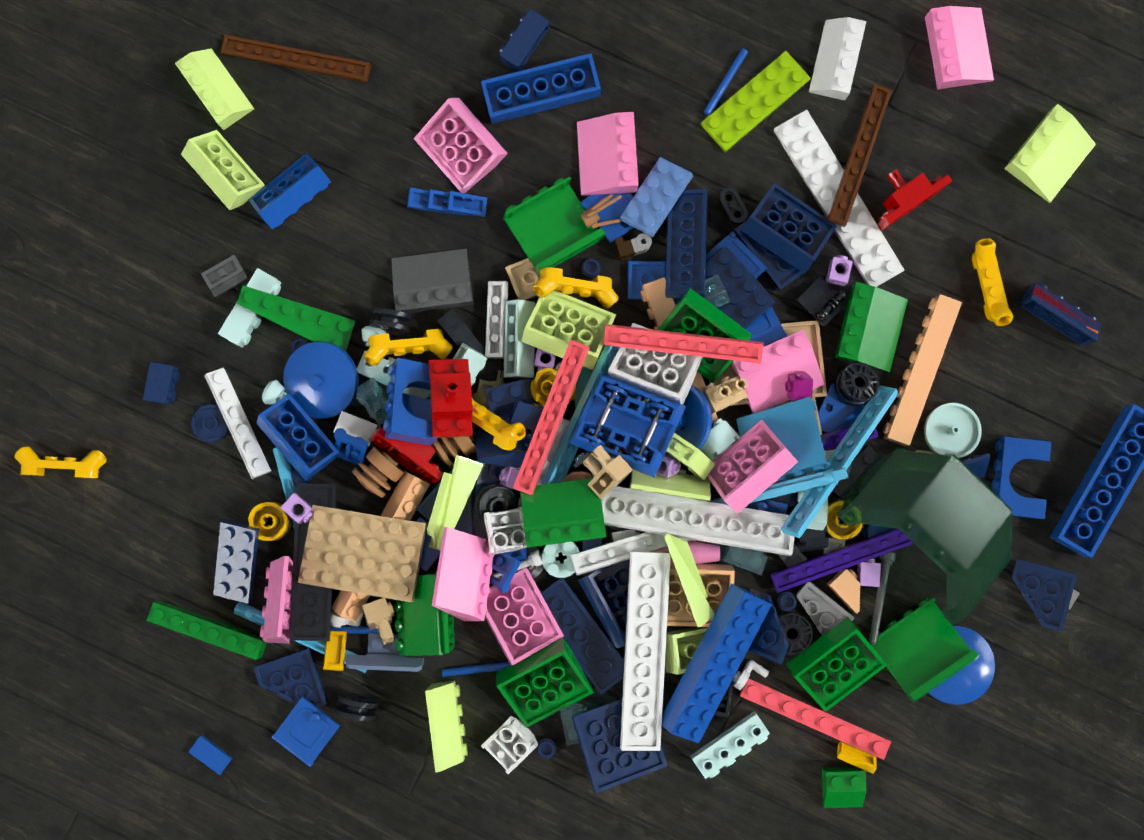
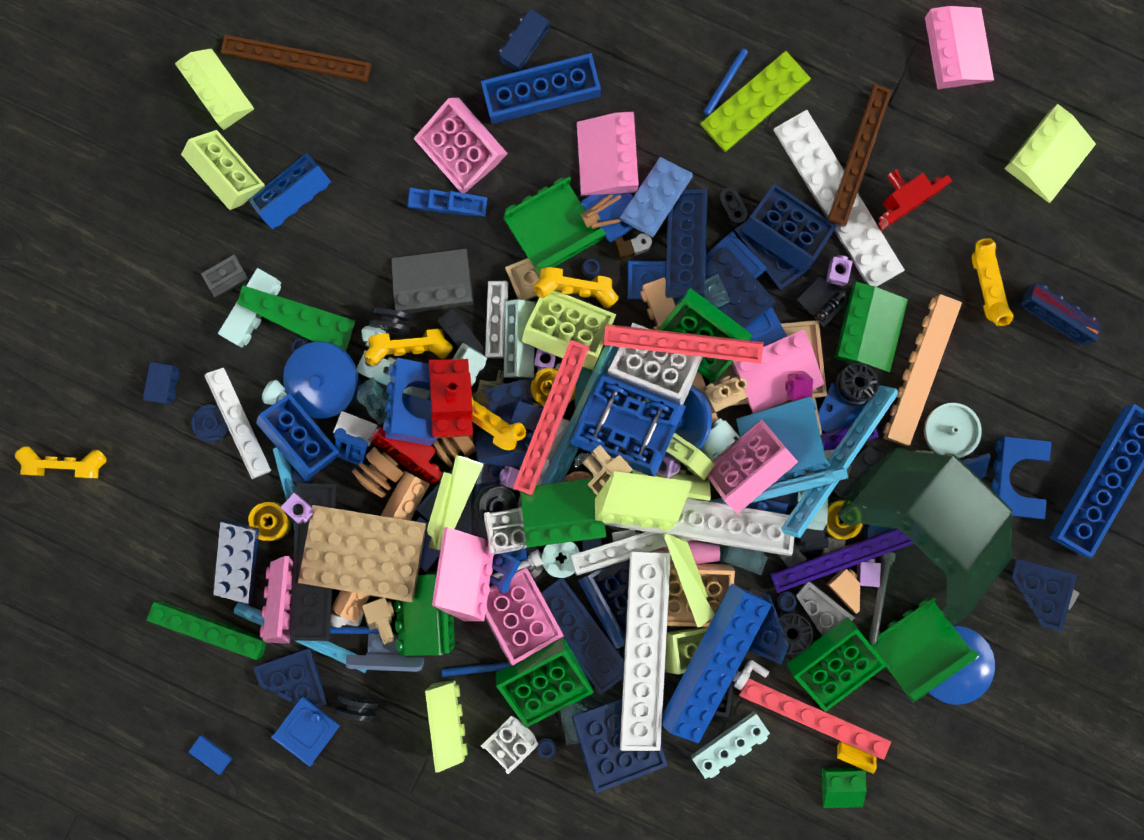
(335, 651): yellow tile -> none
(641, 500): none -> yellowish green slope
(837, 57): white slope -> none

